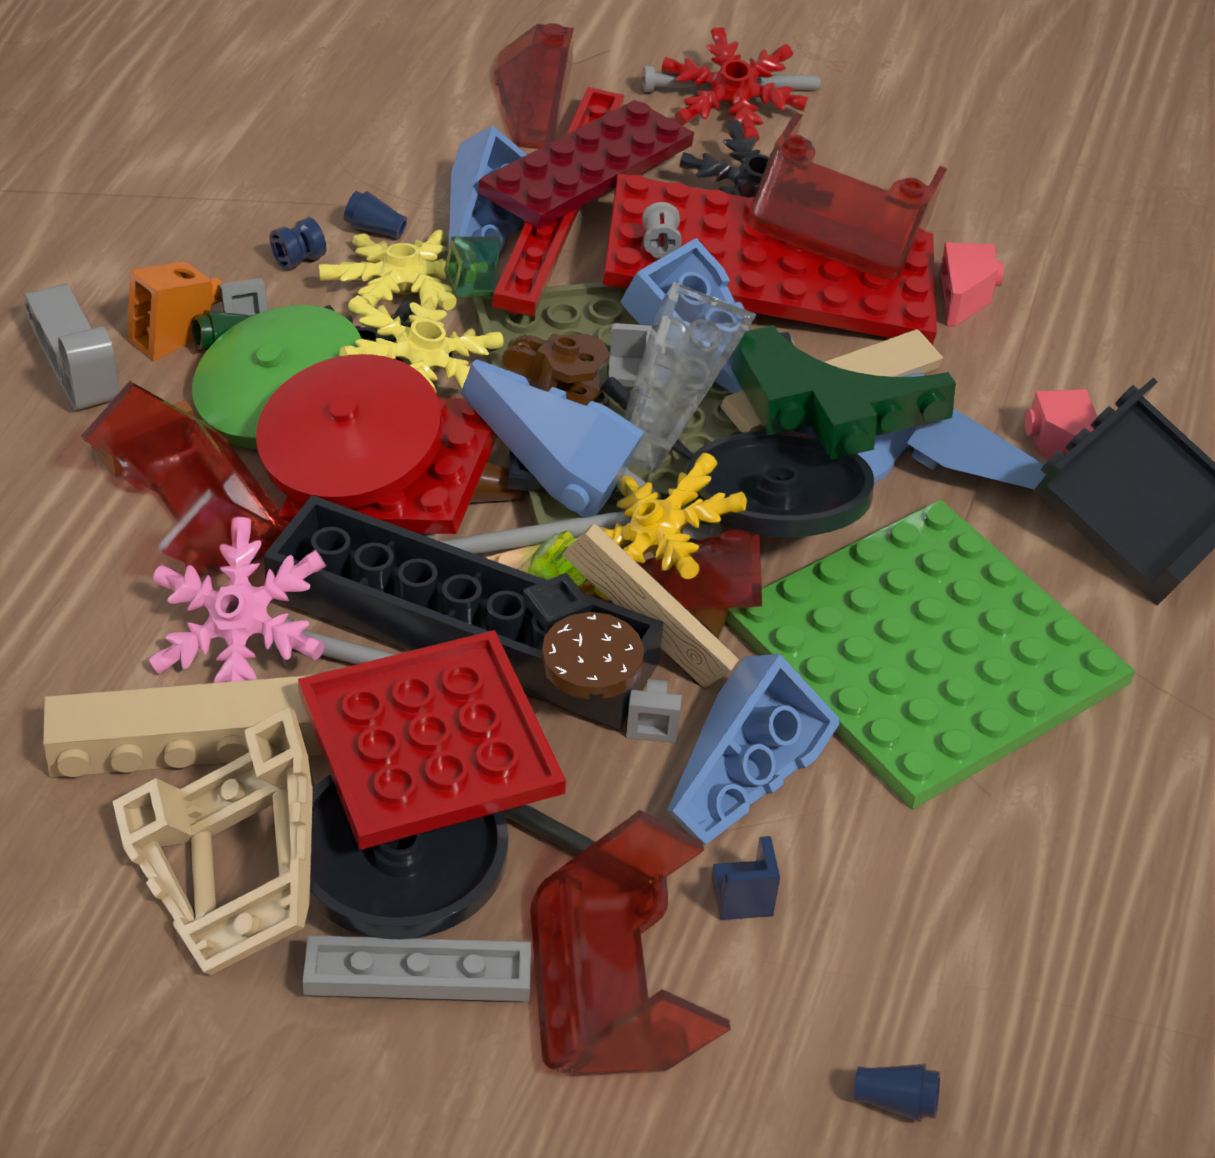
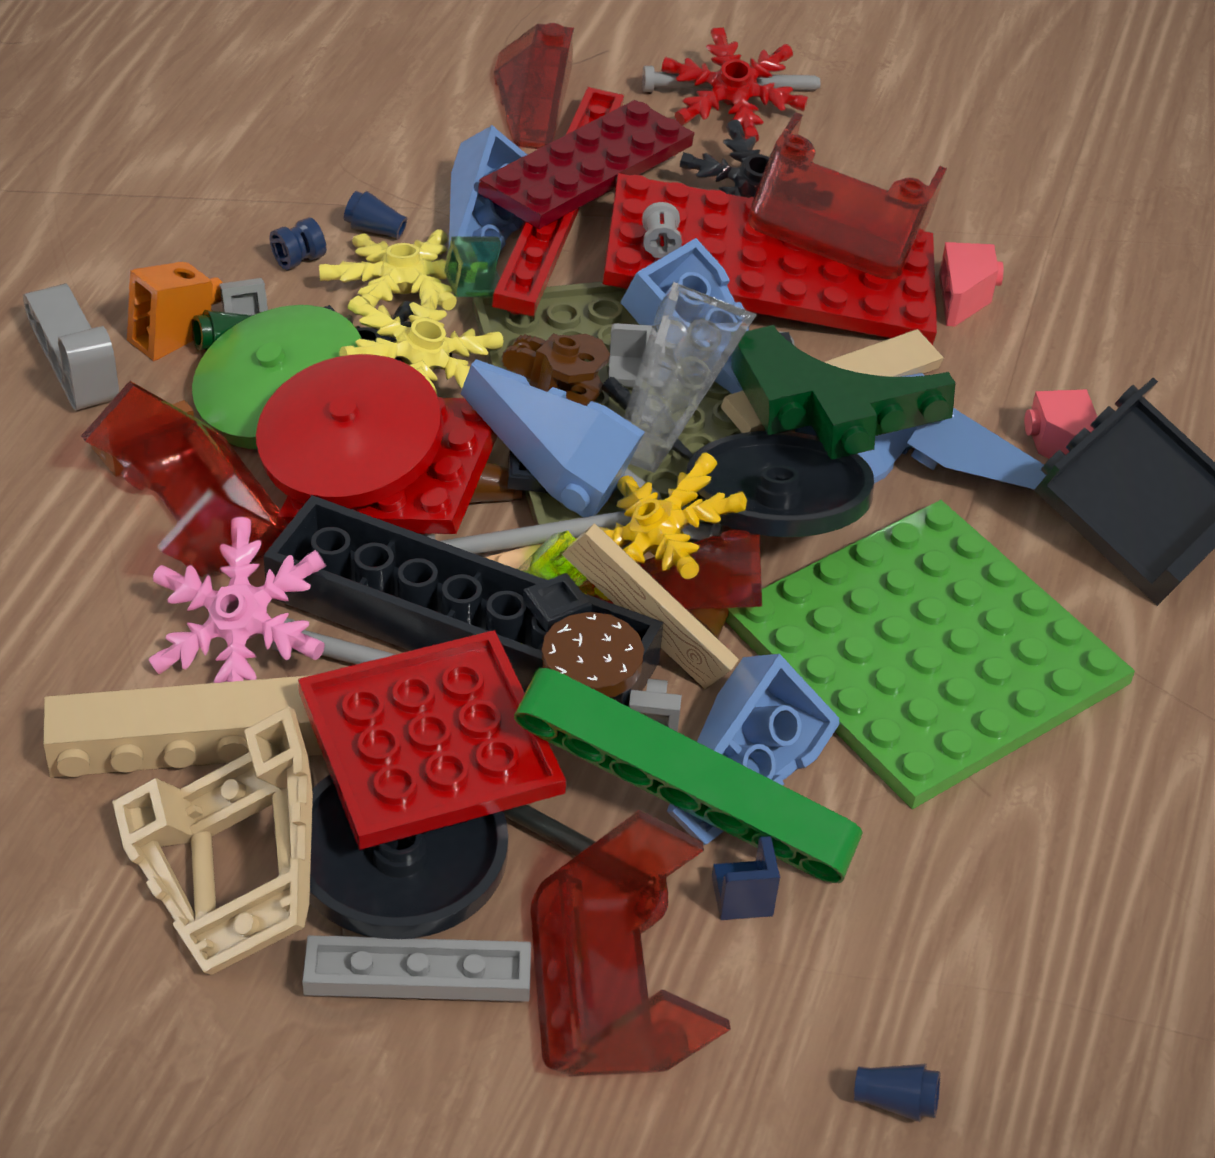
(688, 774): none -> green beam

